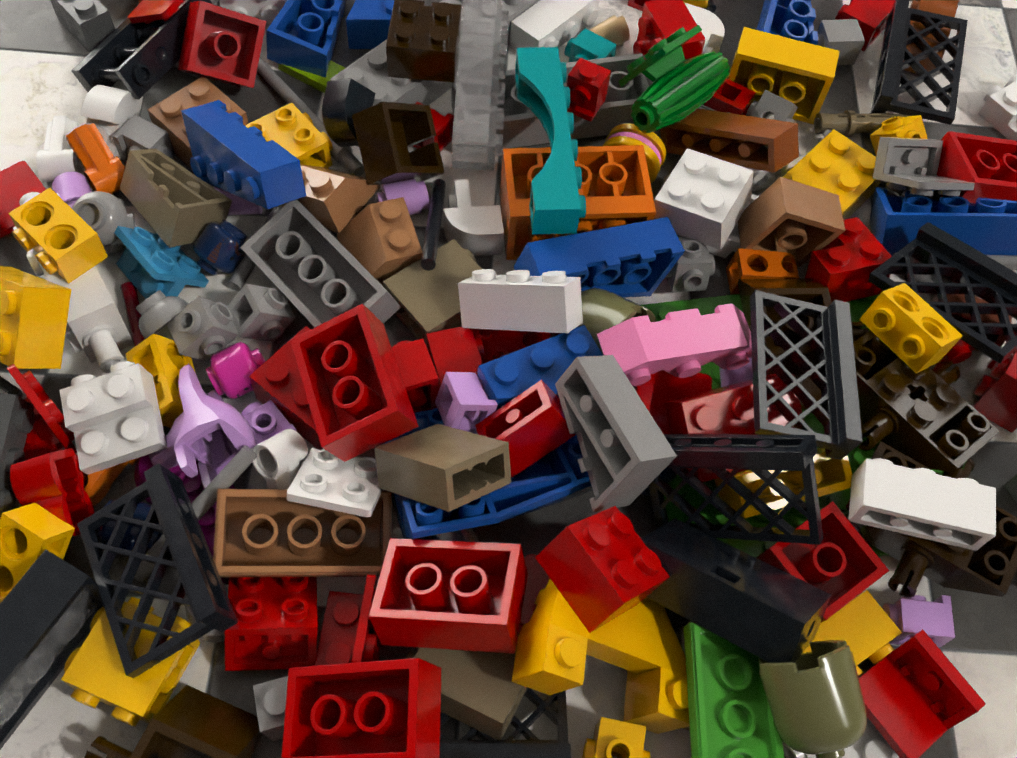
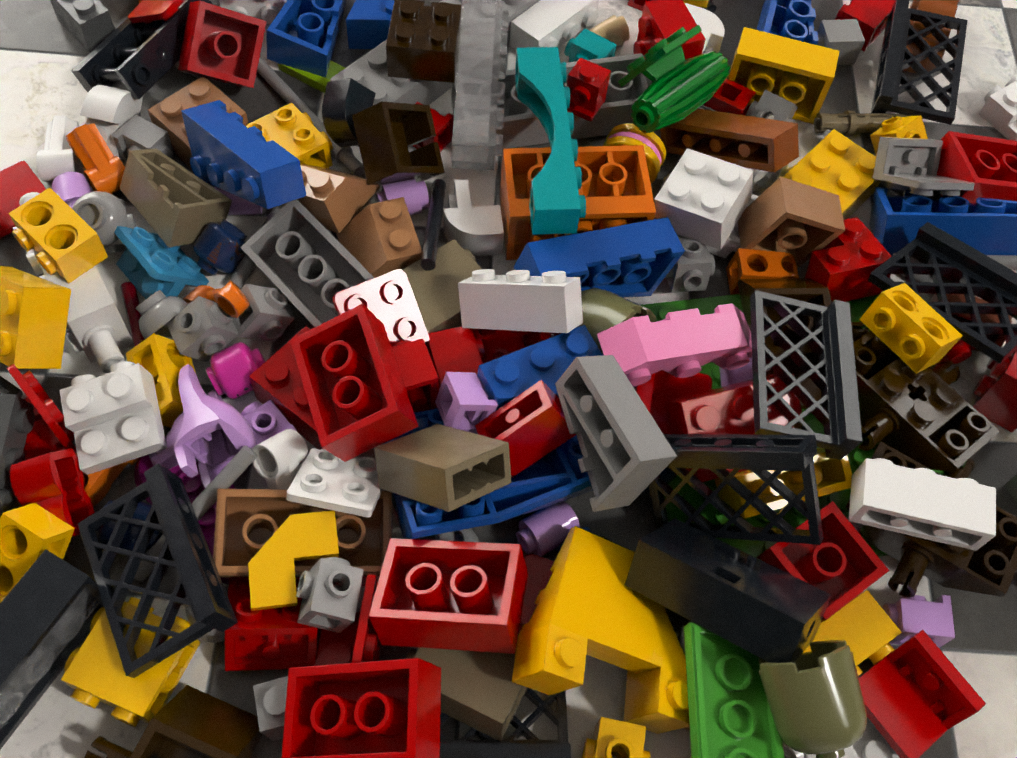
(228, 298): none -> orange bar
(273, 568): none -> yellow tile
(330, 594): none -> light grey brick
(390, 301): none -> bracket
(546, 528): none -> lavender brick
(602, 567): red brick -> none

